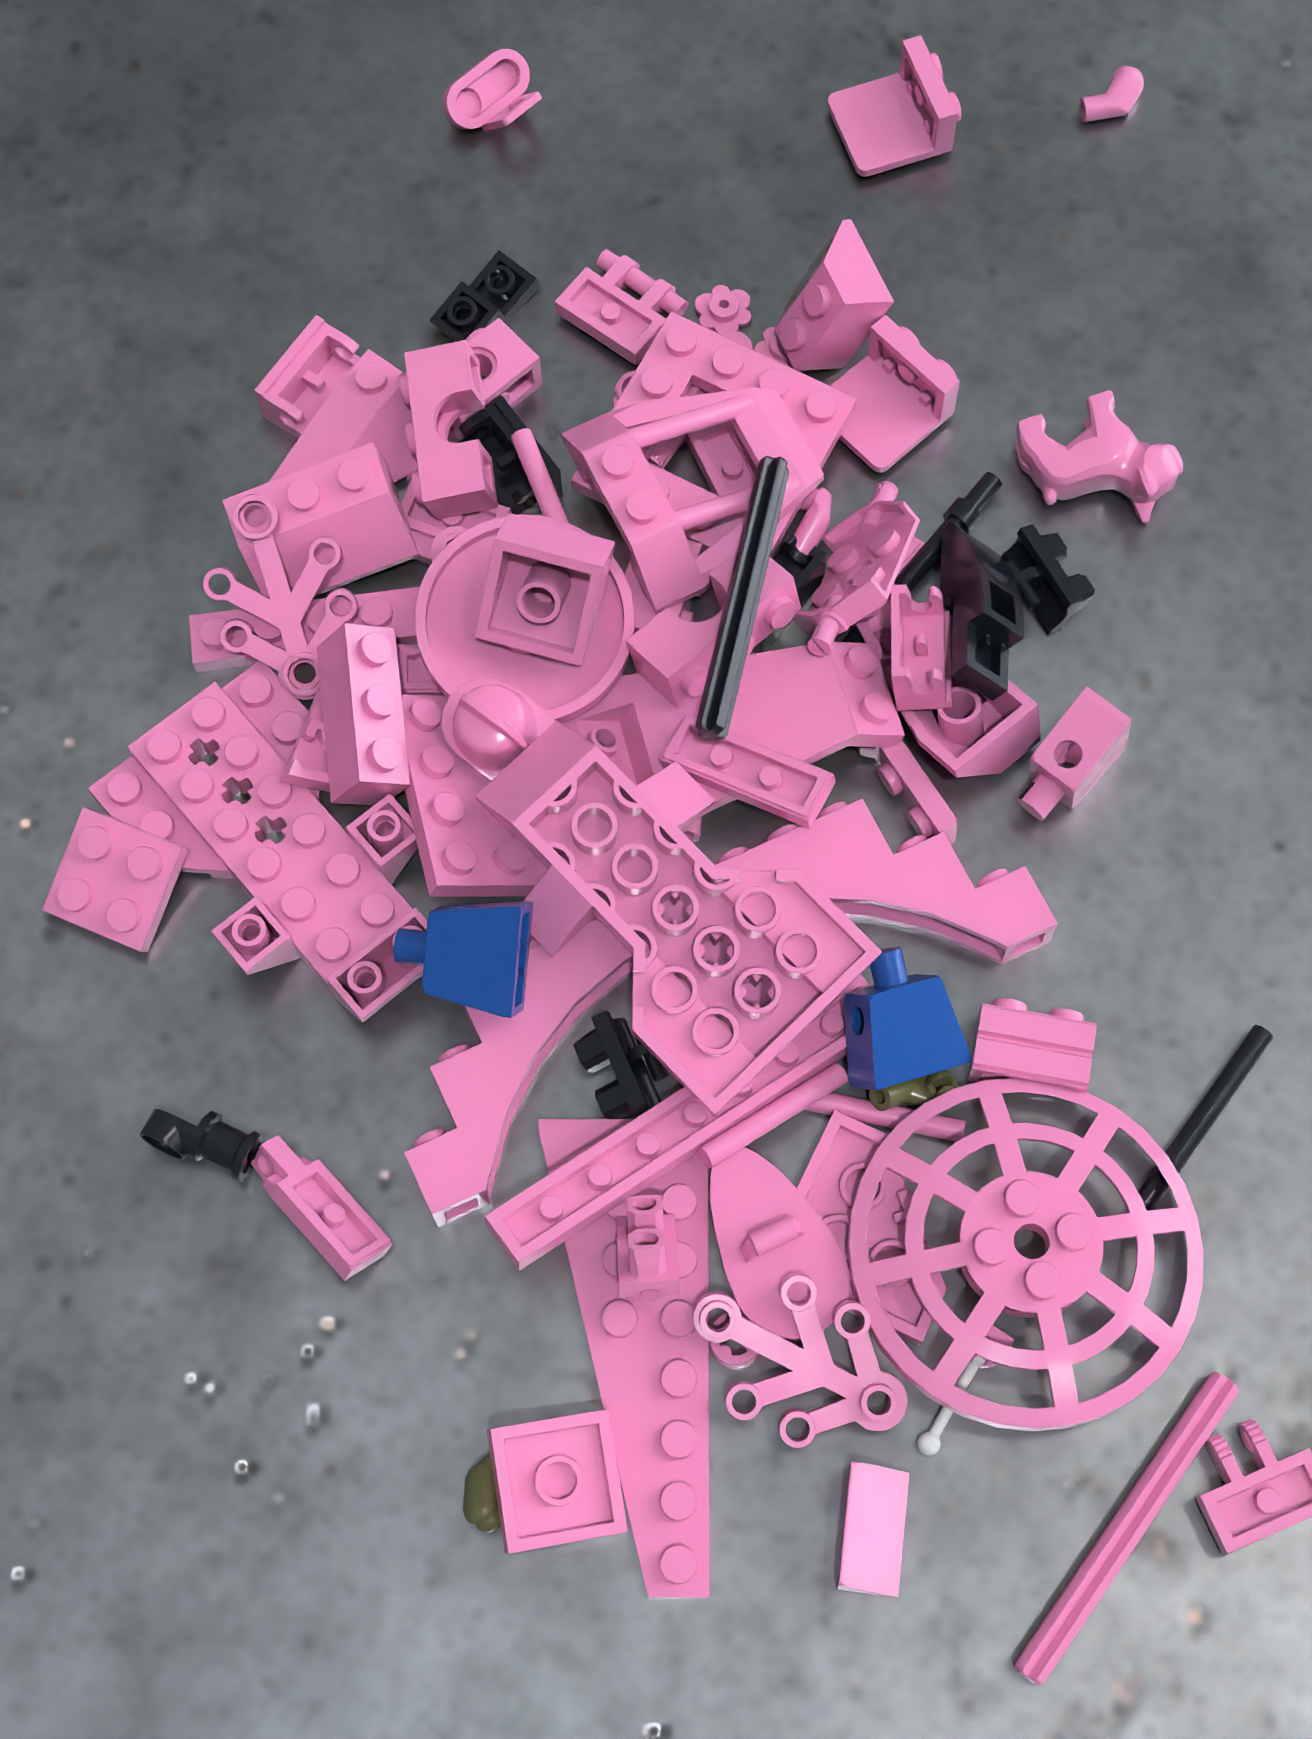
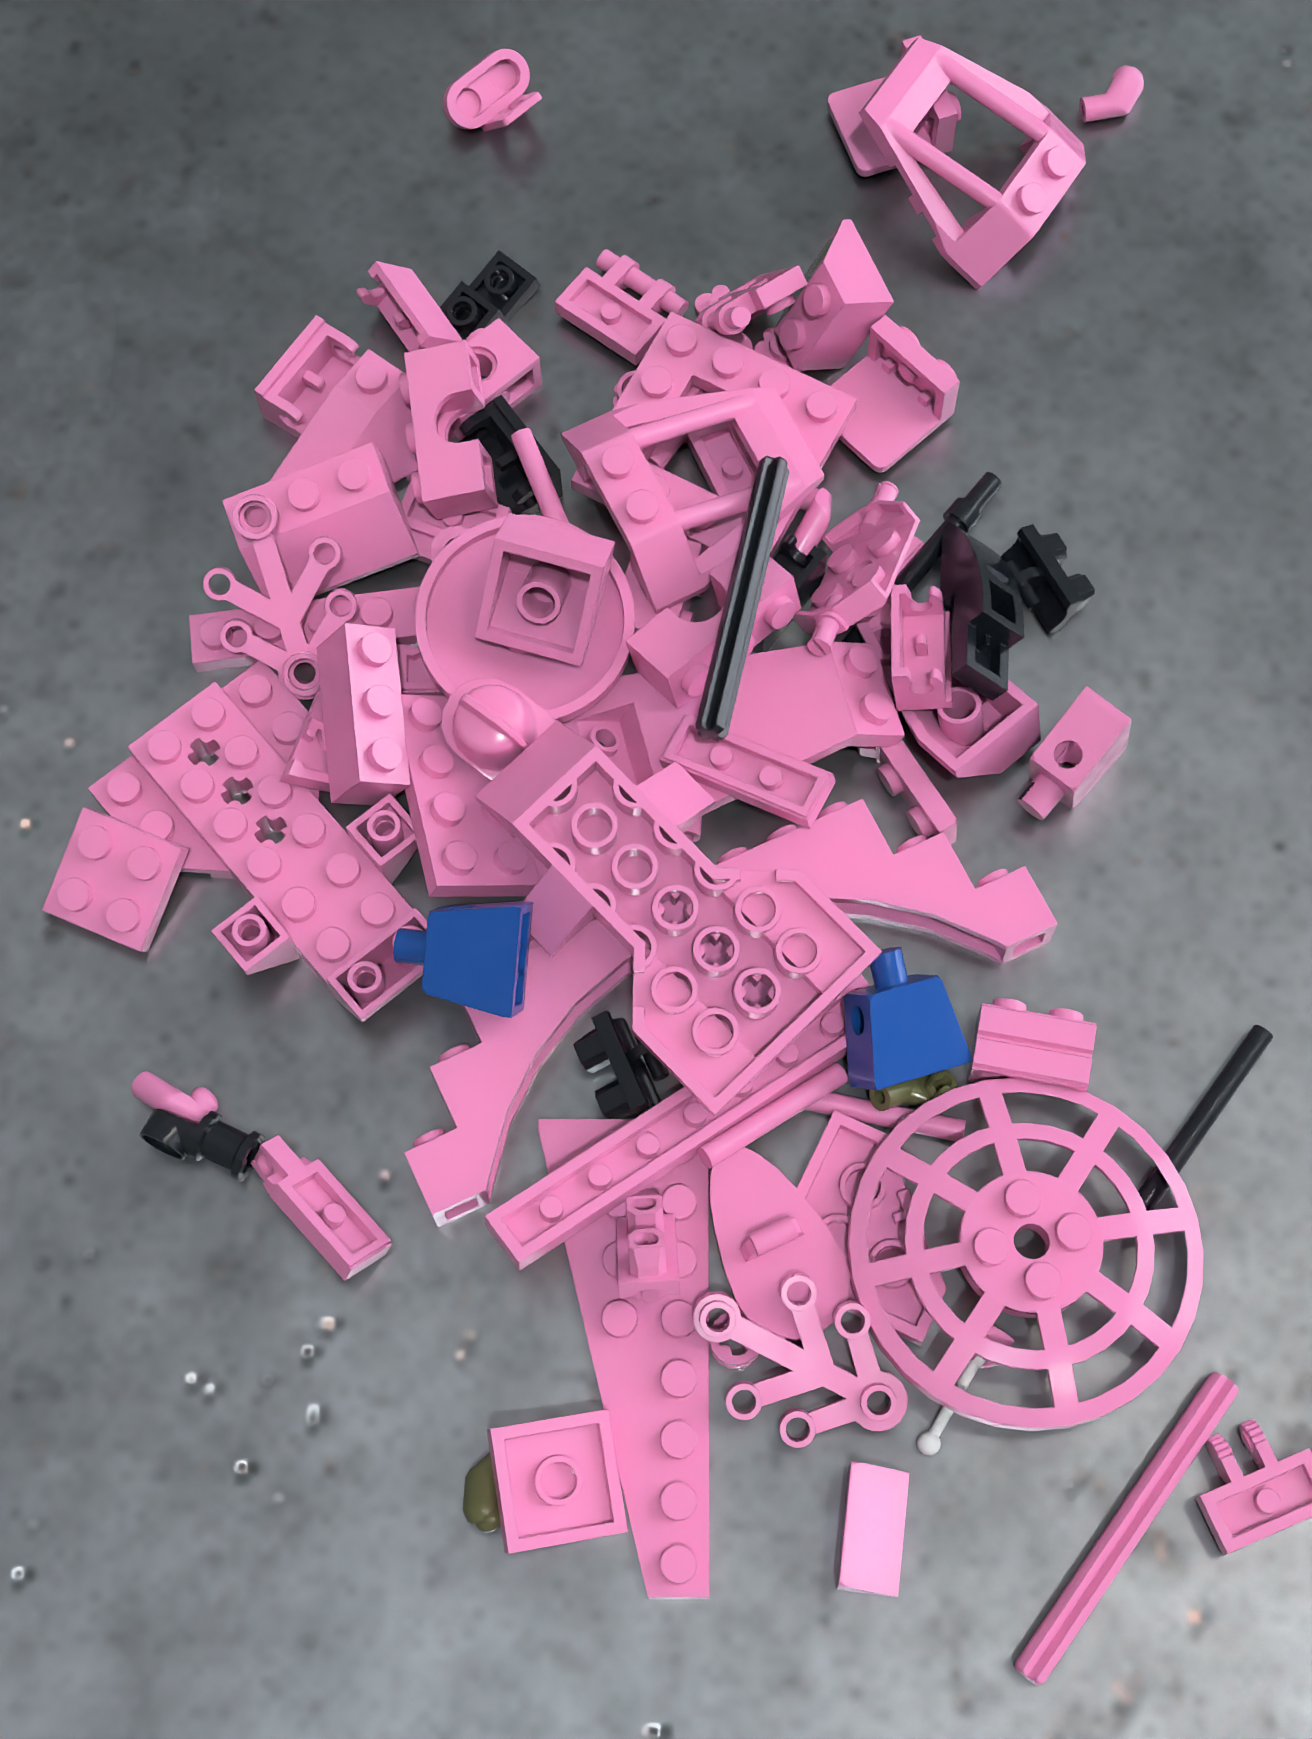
(164, 1096): none -> bright pink arm
(408, 307): none -> bright pink hinge
(762, 294): none -> bright pink plate
(1027, 197): none -> bright pink windscreen
(1098, 459): bright pink animal -> none

